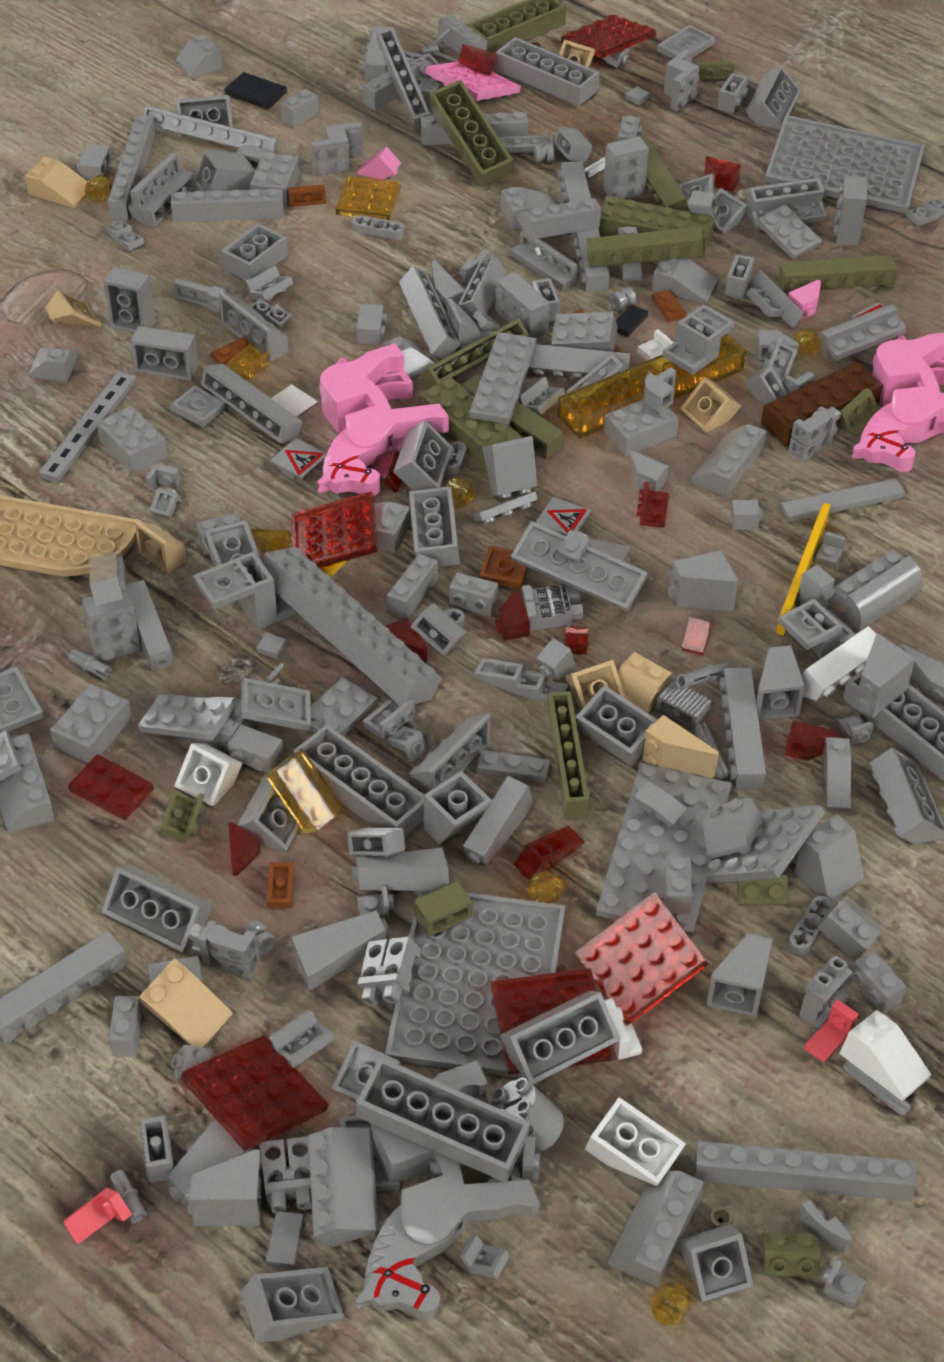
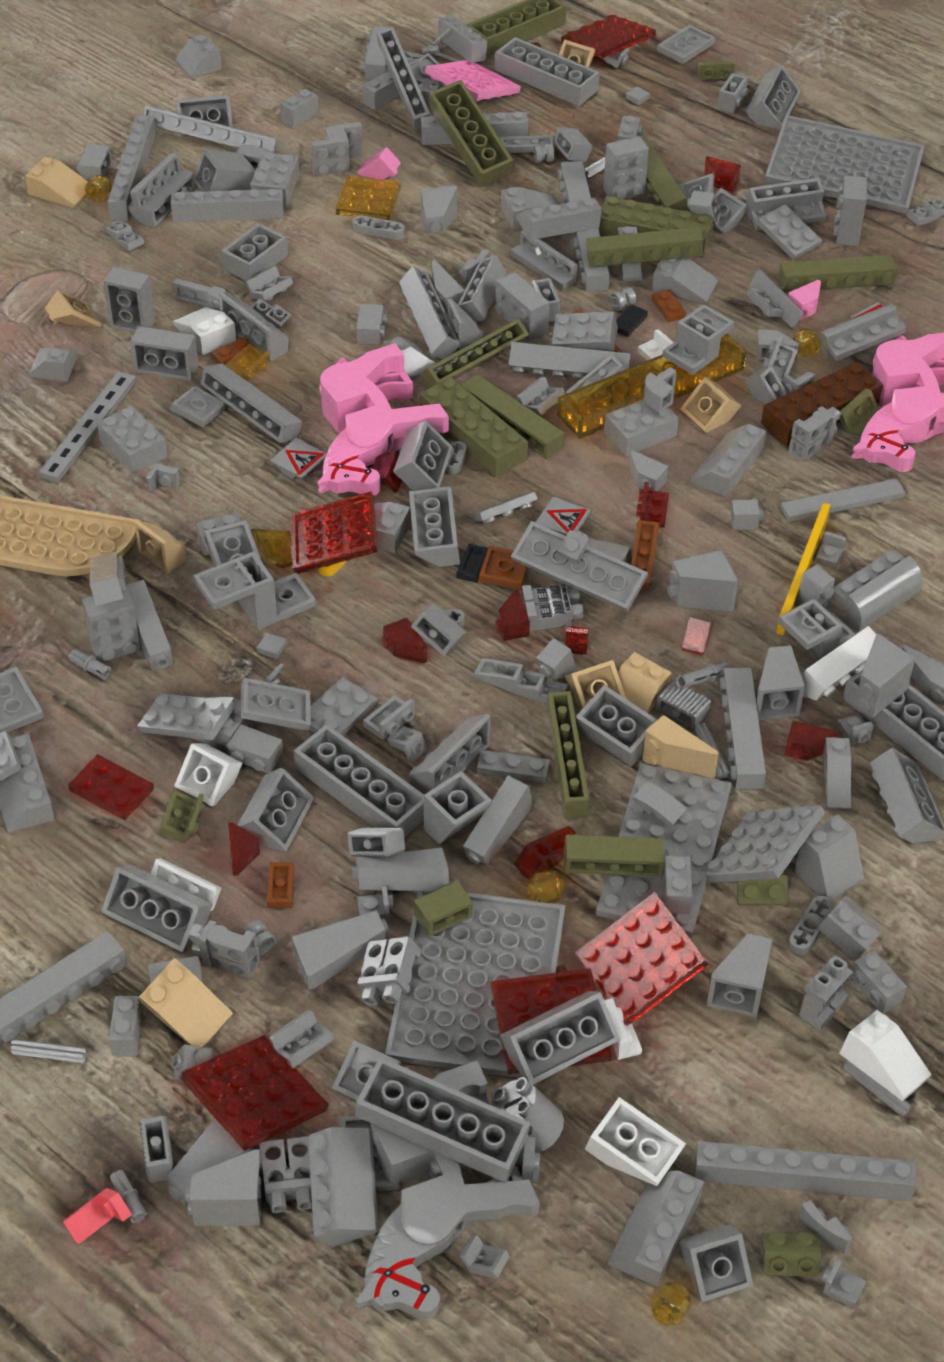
(48, 1050): none -> light grey axle
(91, 723): light grey brick -> none
(165, 502): light grey bracket -> none
(186, 881): none -> white plate
(210, 327): none -> white slope
(255, 90): black tile -> none
(284, 1240): light grey tile -> none
(290, 1303): light grey slope -> none
(294, 400): white sticker -> none
(304, 791): clear yellow slope -> none
(307, 195): dark orange plate -> none
(350, 627): light grey brick -> none
(412, 586): light grey brick -> none
(438, 208): none -> light grey slope
(462, 491): clear yellow head -> none
(471, 563): none -> black tile
(473, 594): light grey brick -> none
(477, 59): clear red slope -> none
(486, 323): light grey bracket -> none
(503, 378): light grey plate -> none
(511, 466): light grey slope -> none
(614, 855): none -> olive brick
(645, 548): none -> dark orange plate
(681, 80): light grey bracket -> none
(720, 1213): dark tan plate -> none
(731, 827): light grey slope -> none
(739, 276): light grey brick -> none
(833, 1032): coral bracket -> none

